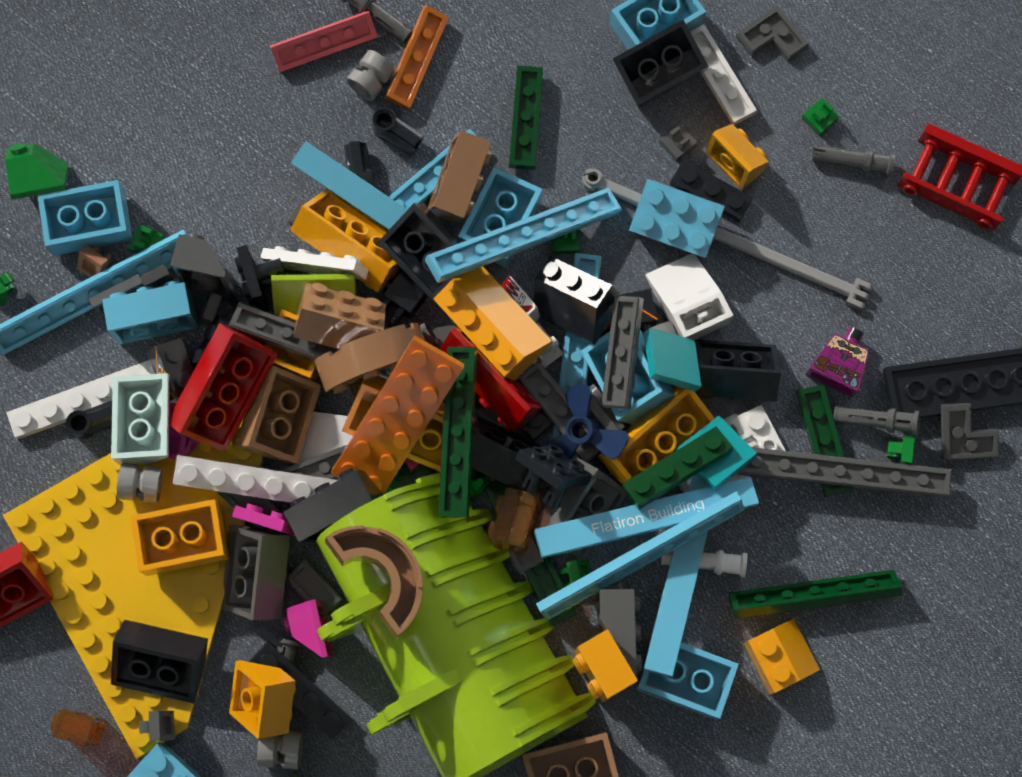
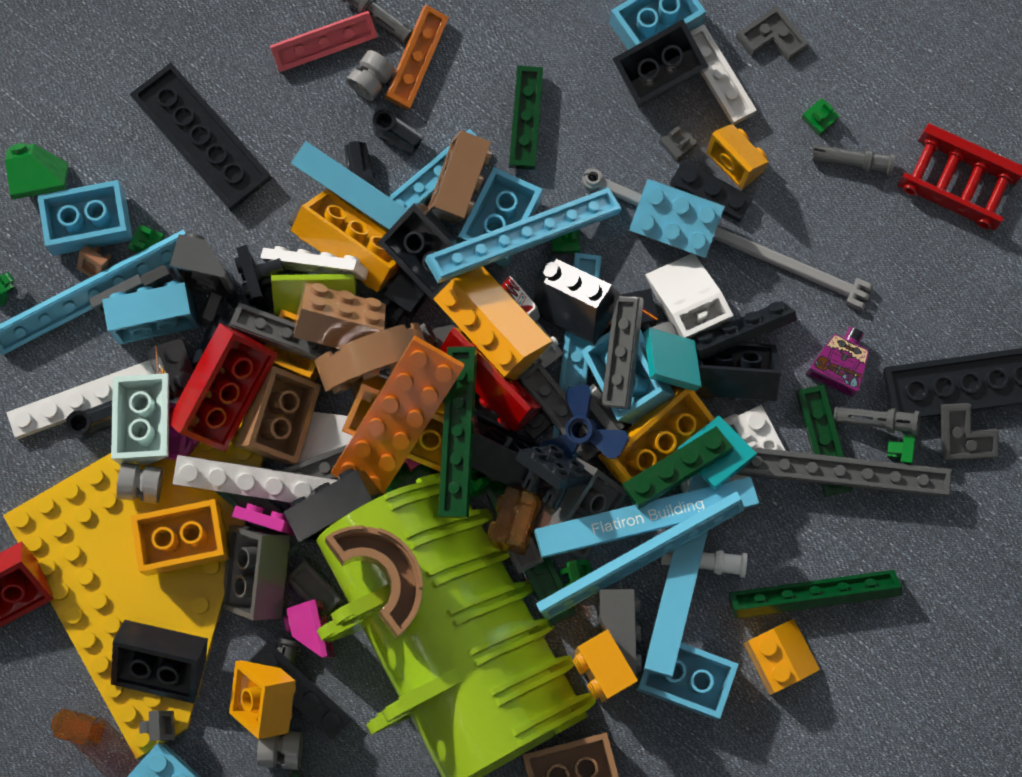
(200, 136): none -> black plate
(743, 329): none -> black plate

